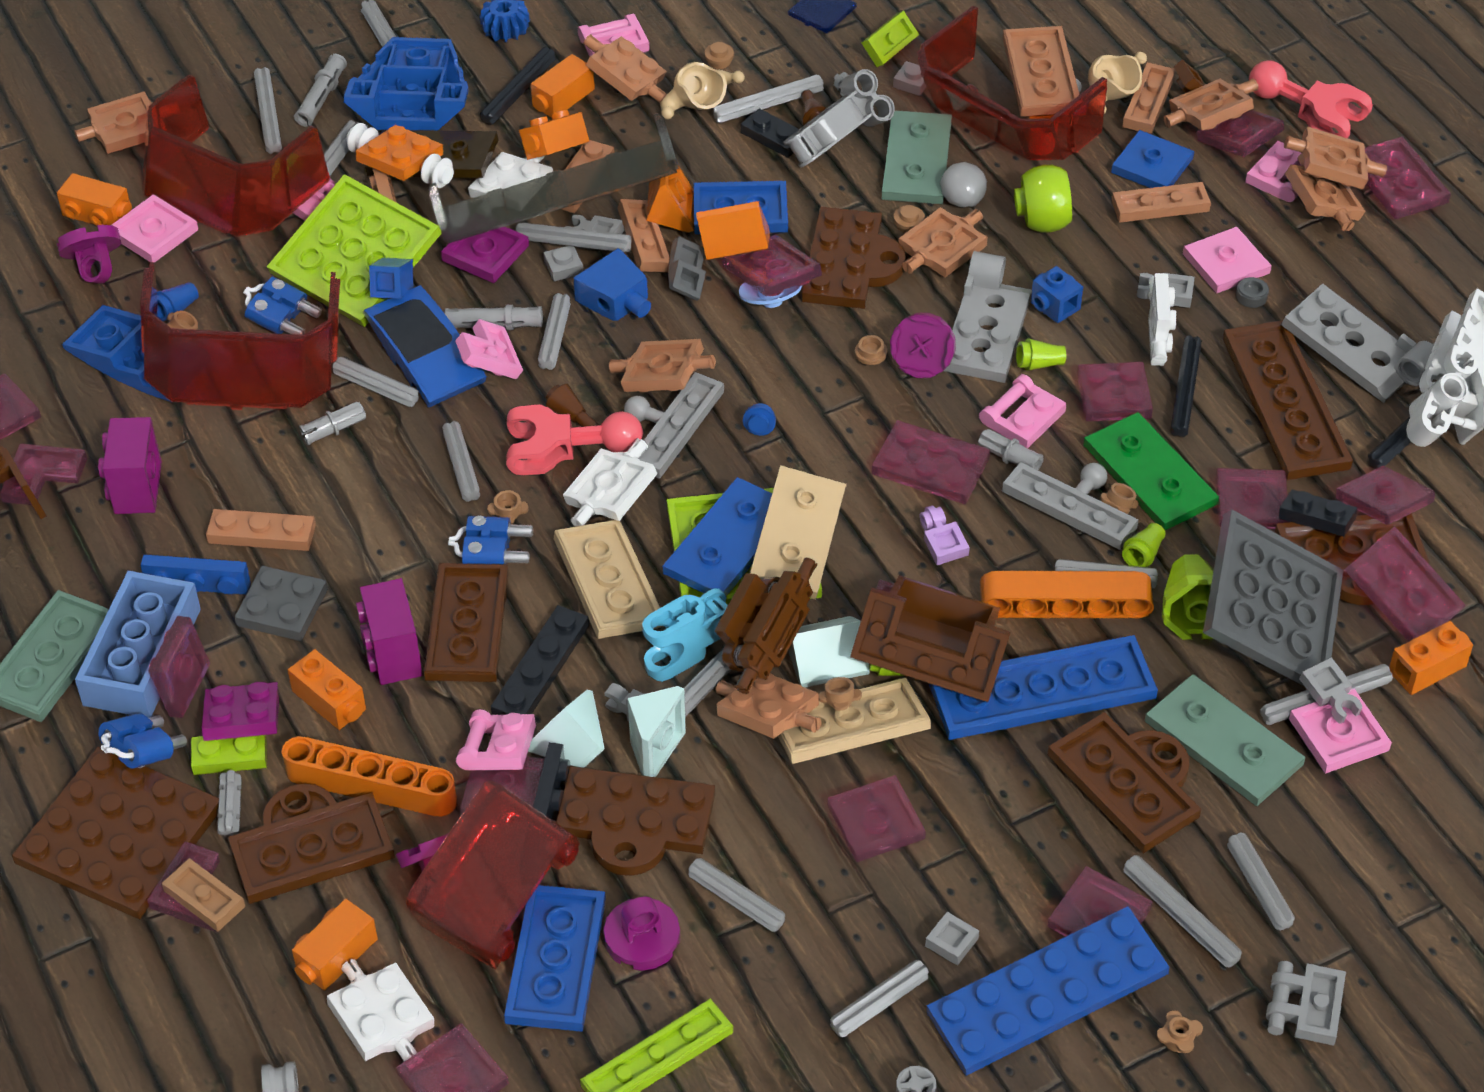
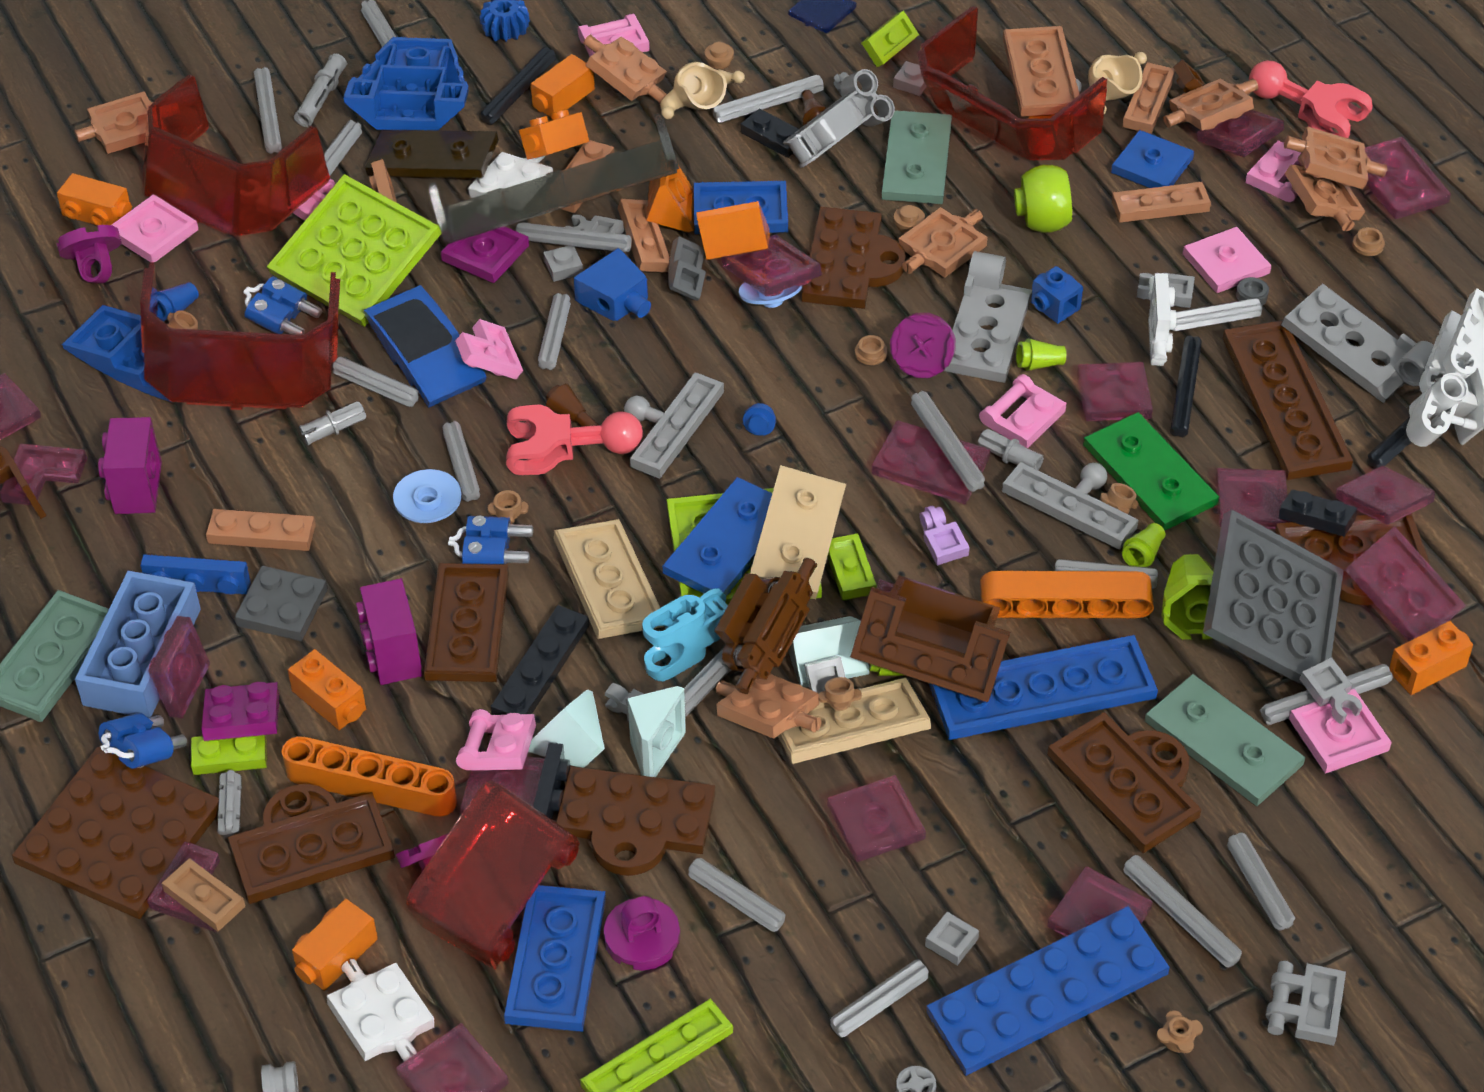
(391, 278): blue panel -> none
(400, 153): orange plate -> none
(427, 496): none -> light blue dish
(505, 317): light grey pin -> none
(610, 484): white plate -> none
(662, 365): nougat plate -> none
(822, 671): none -> plate
(850, 567): none -> lime plate
(948, 441): none -> light grey axle
(963, 184): light grey hair -> none
(1218, 314): none -> axle
(1368, 241): none -> medium nougat plate

